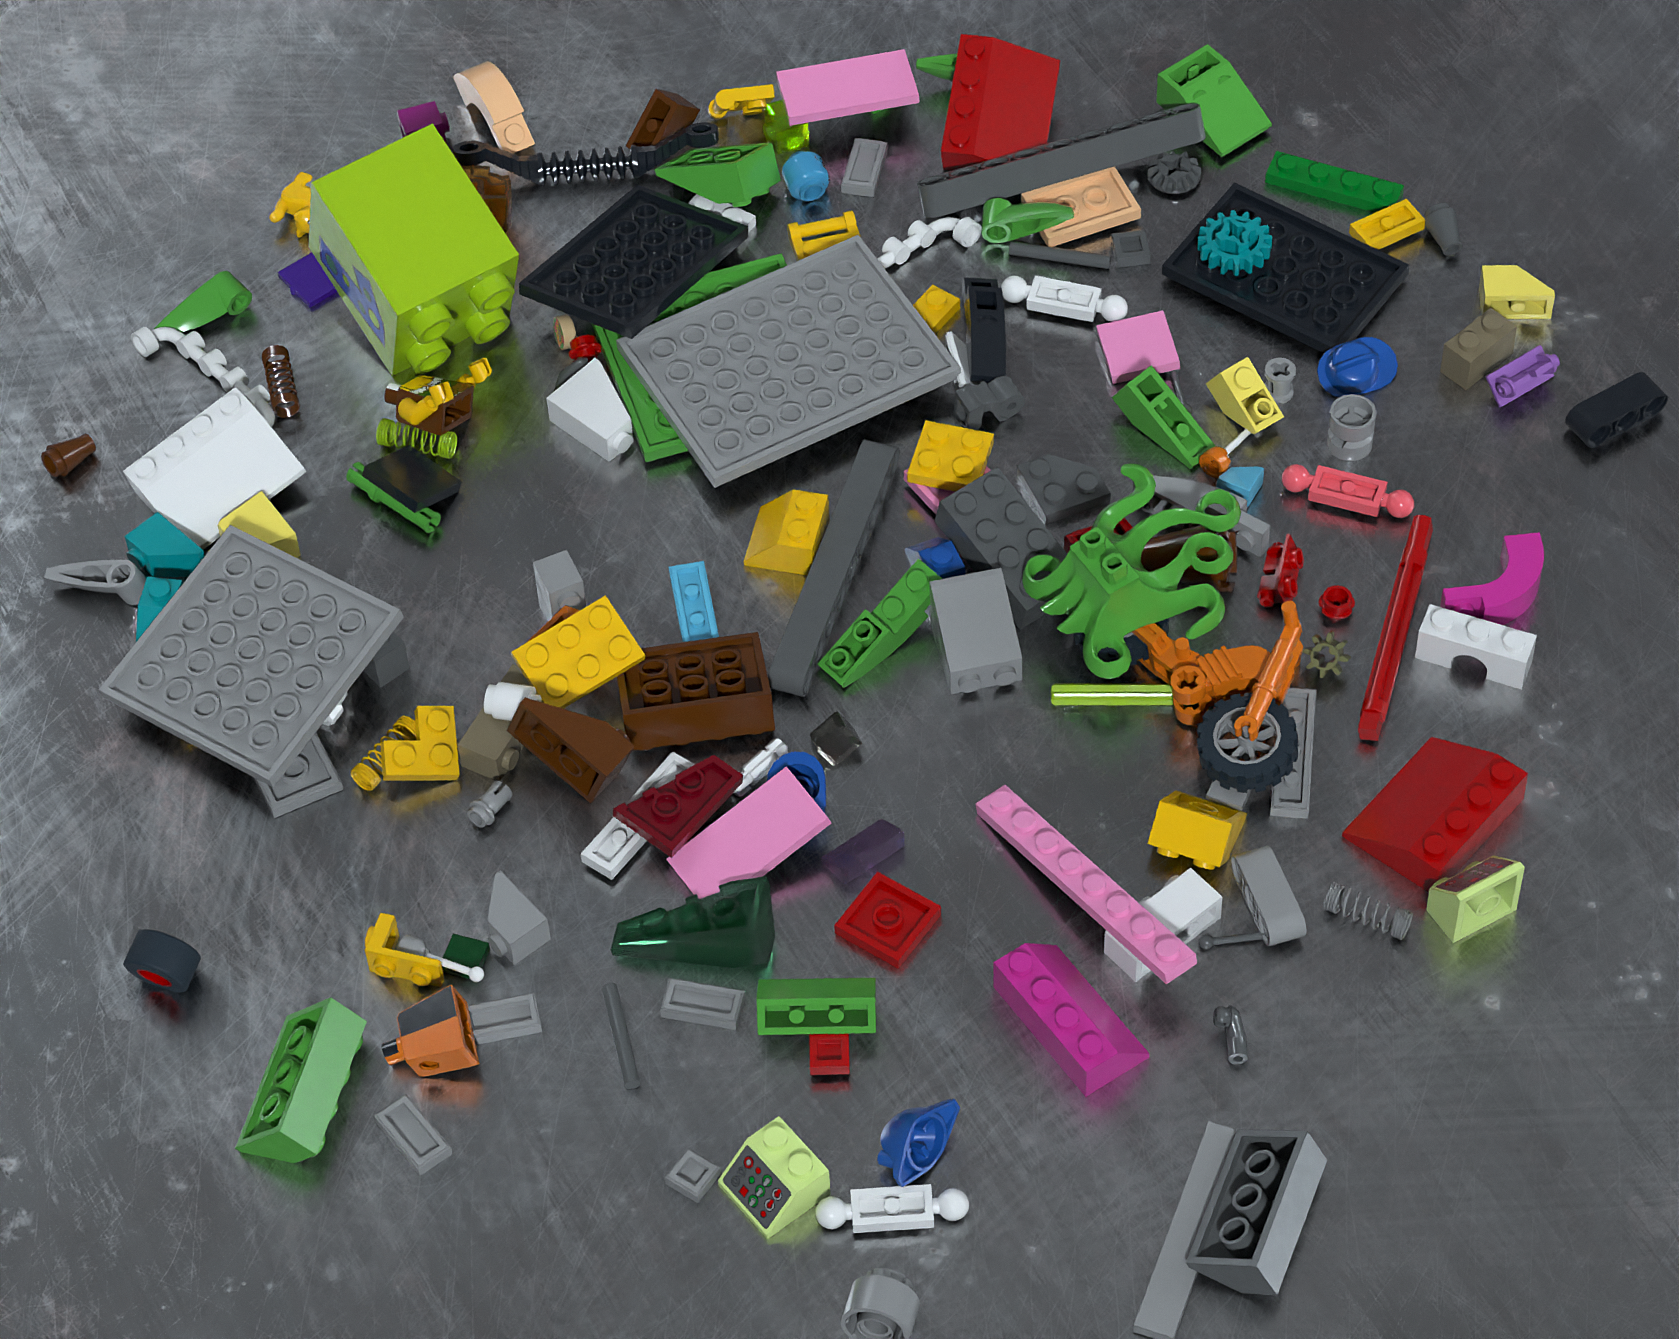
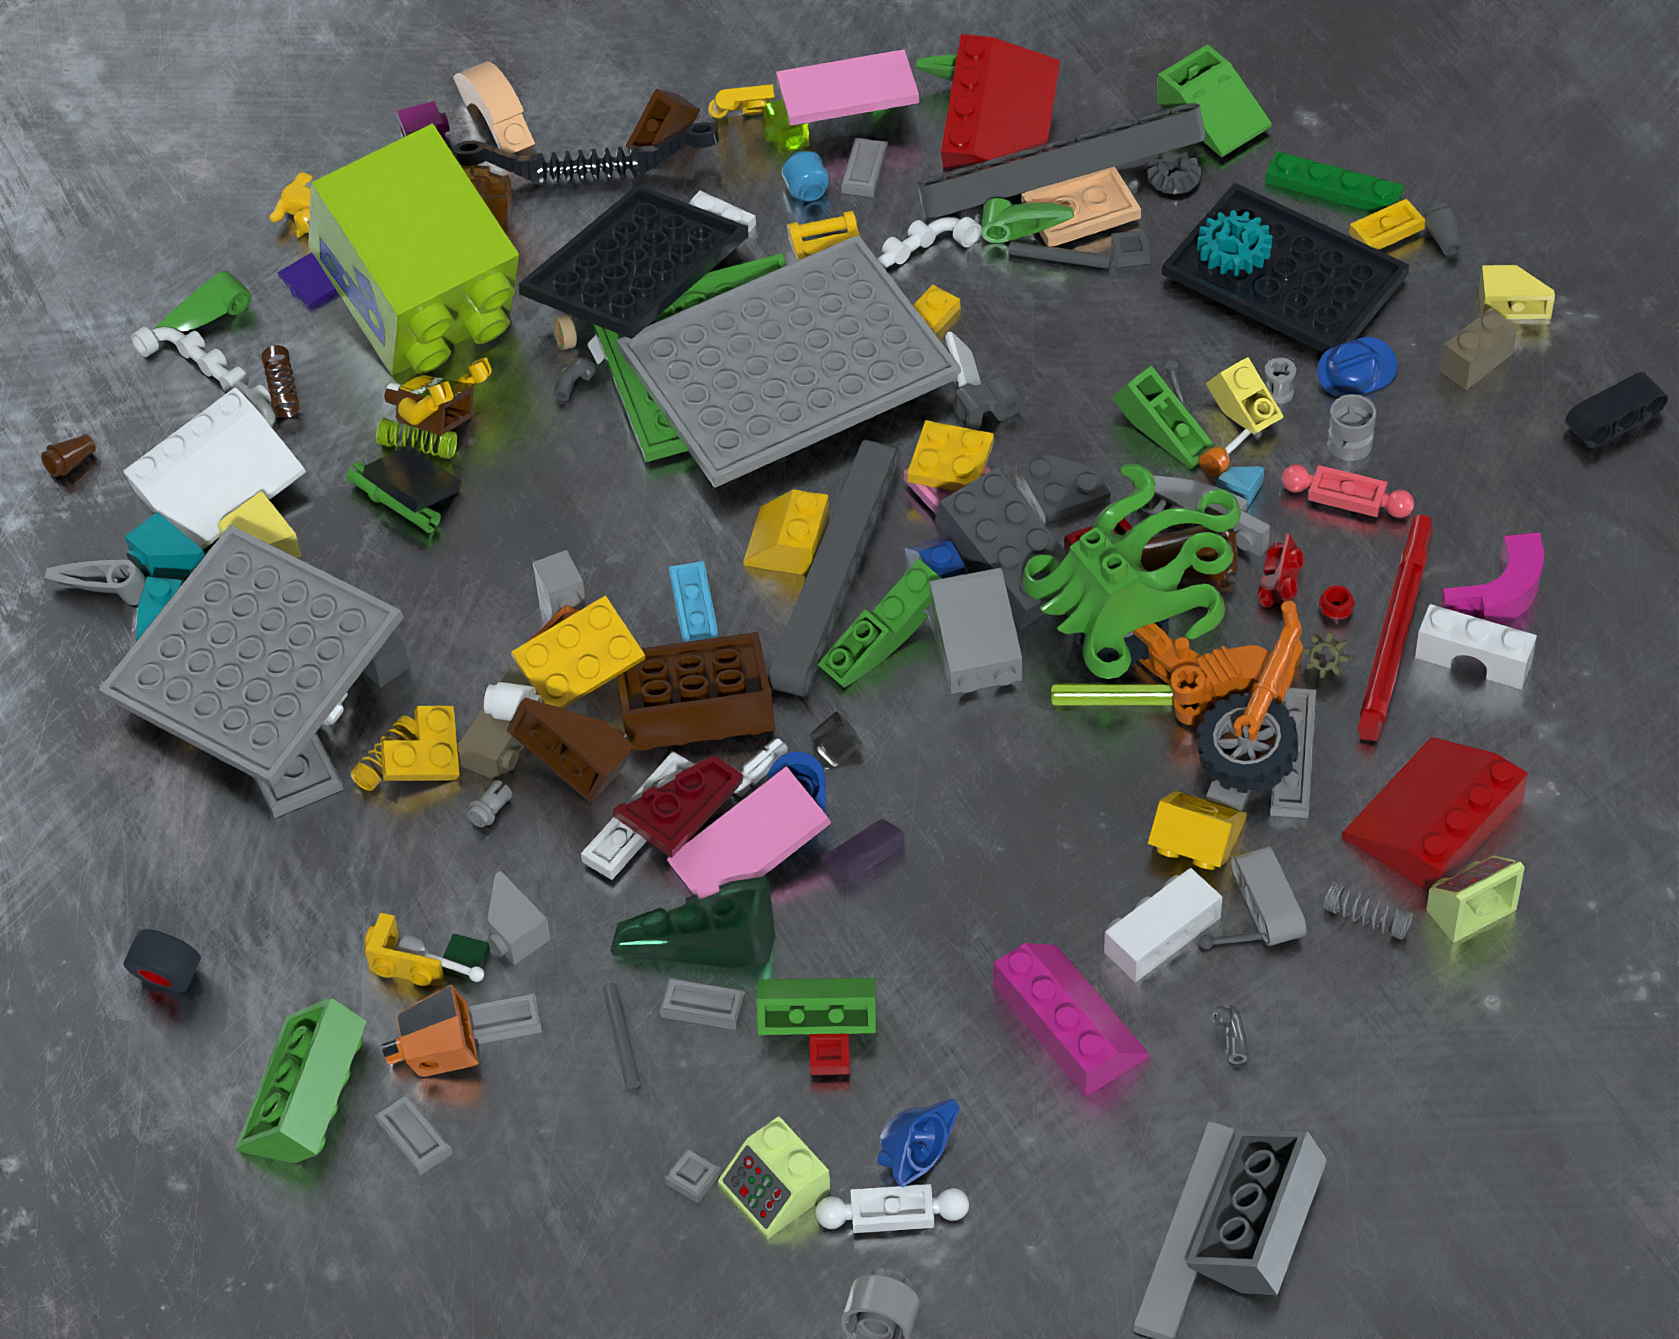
(585, 346): red plate -> none
(592, 412): white slope -> none
(724, 172): bright green slope -> none
(887, 920): red tile -> none
(985, 328): black slope -> none
(1064, 298): white plate -> none
(1086, 884): bright pink plate -> none
(1137, 344): bright pink tile -> none
(1522, 375): medium lavender hinge -> none

